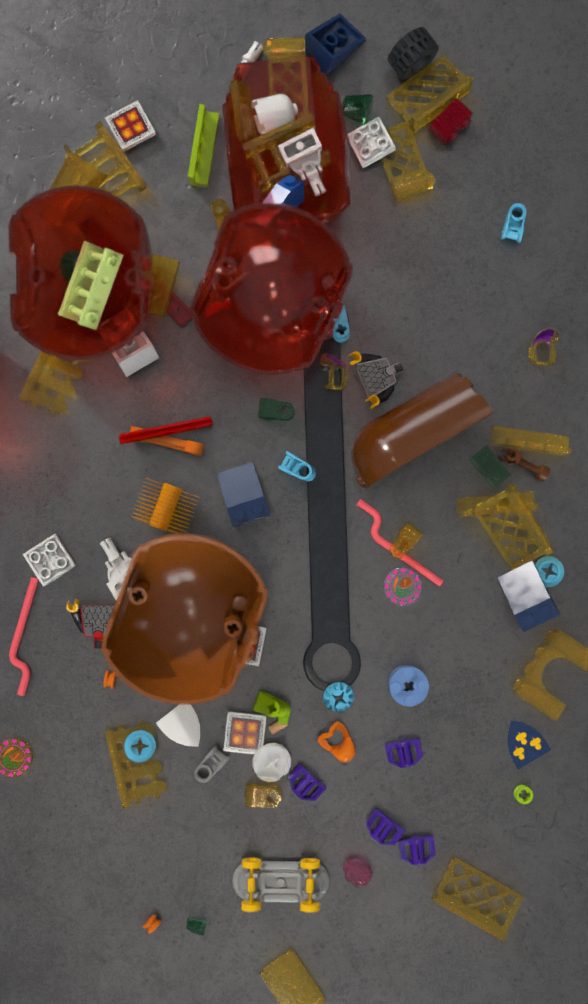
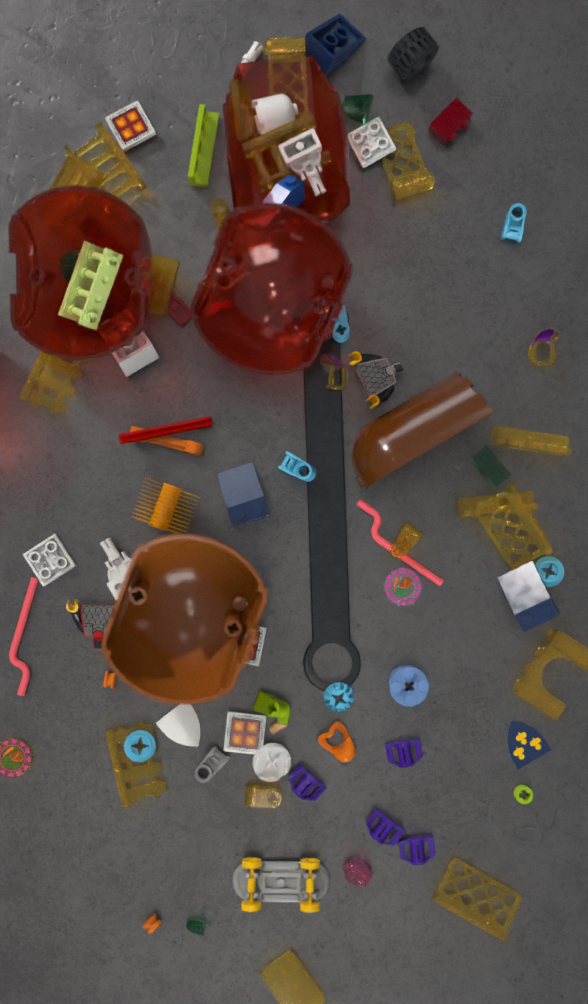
(271, 409): clear green piece -> none
(442, 100): clear yellow fence -> none
(516, 458): reddish brown bar -> none

